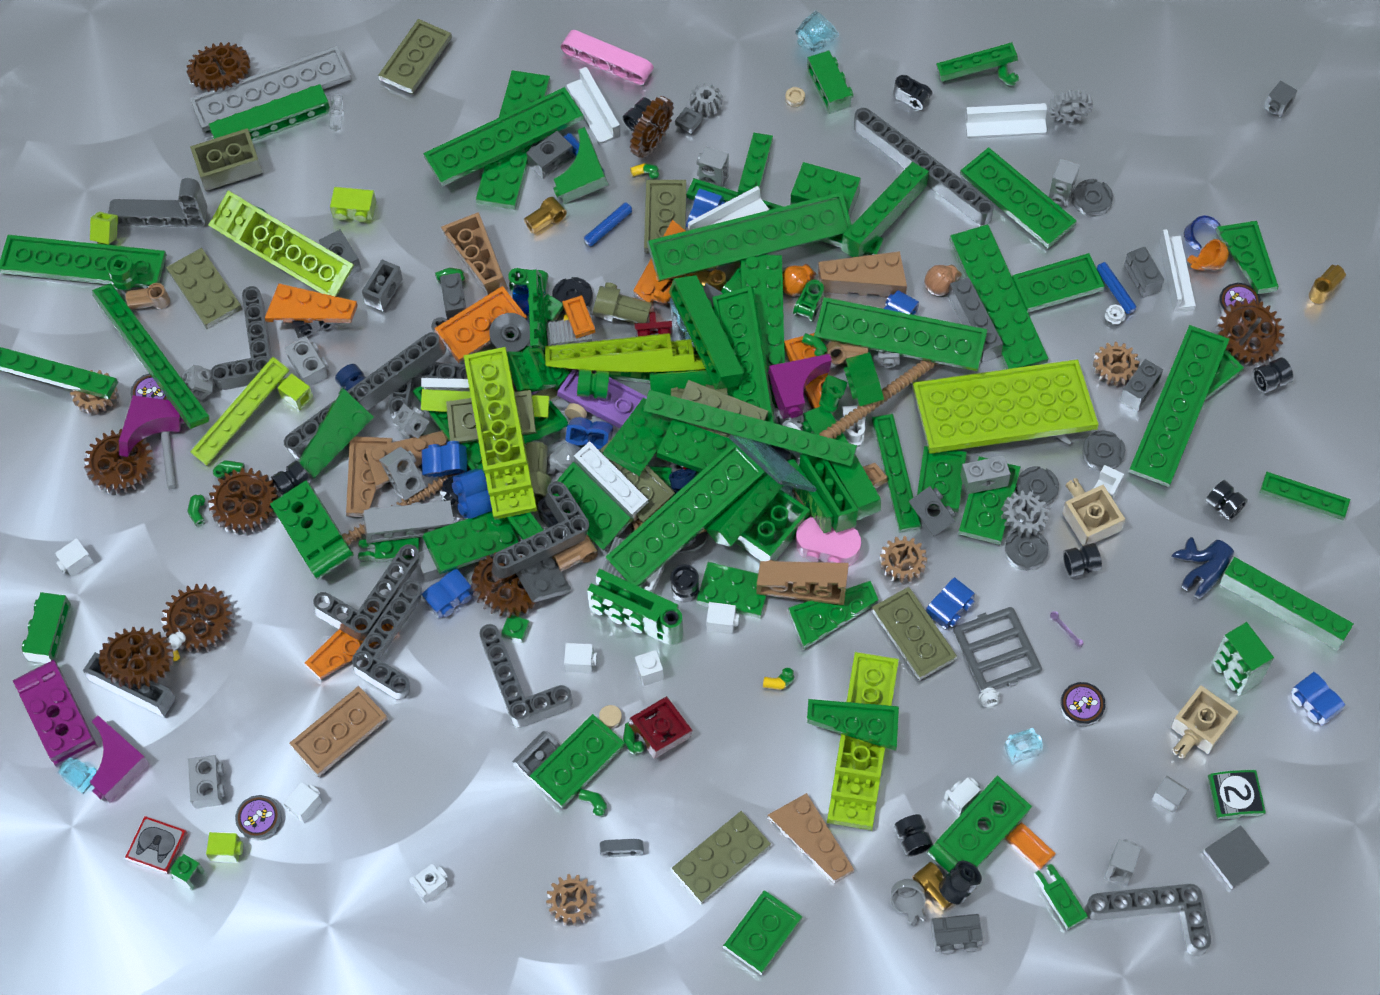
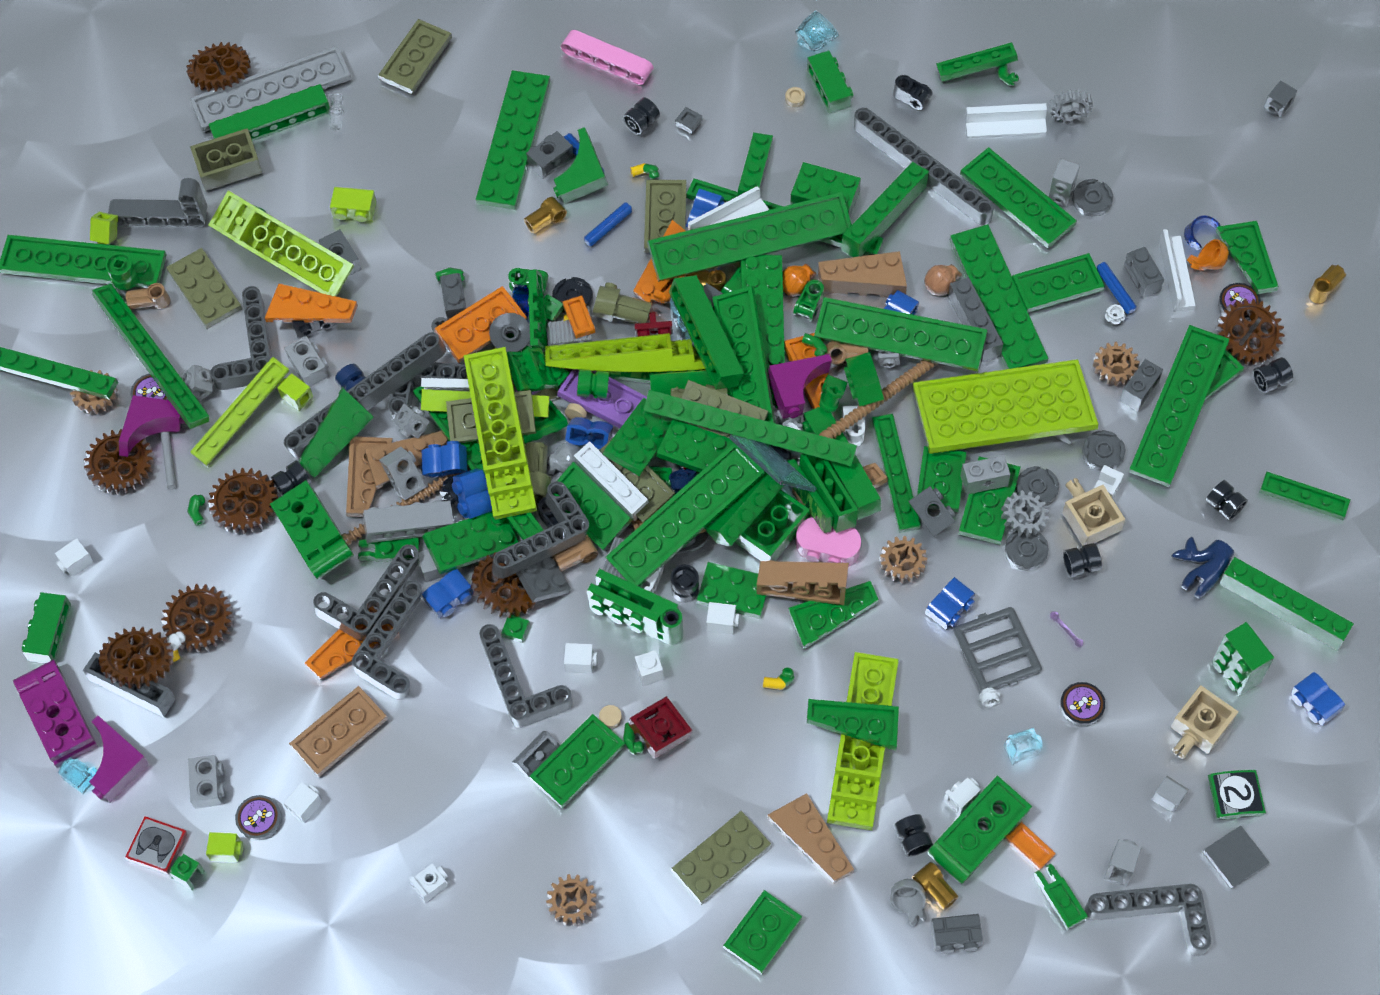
(227, 467): green arm -> none
(382, 285): dark grey brick -> none
(474, 247): medium nougat wedge -> none
(503, 136): green plate -> none
(594, 108): white panel -> none
(595, 799): green arm -> none
(621, 847): dark grey beam -> none
(651, 127): reddish brown gear -> none
(706, 100): light grey gear -> none
(713, 166): light grey brick -> none
(914, 633): olive plate -> none
(960, 882): black wheel -> none

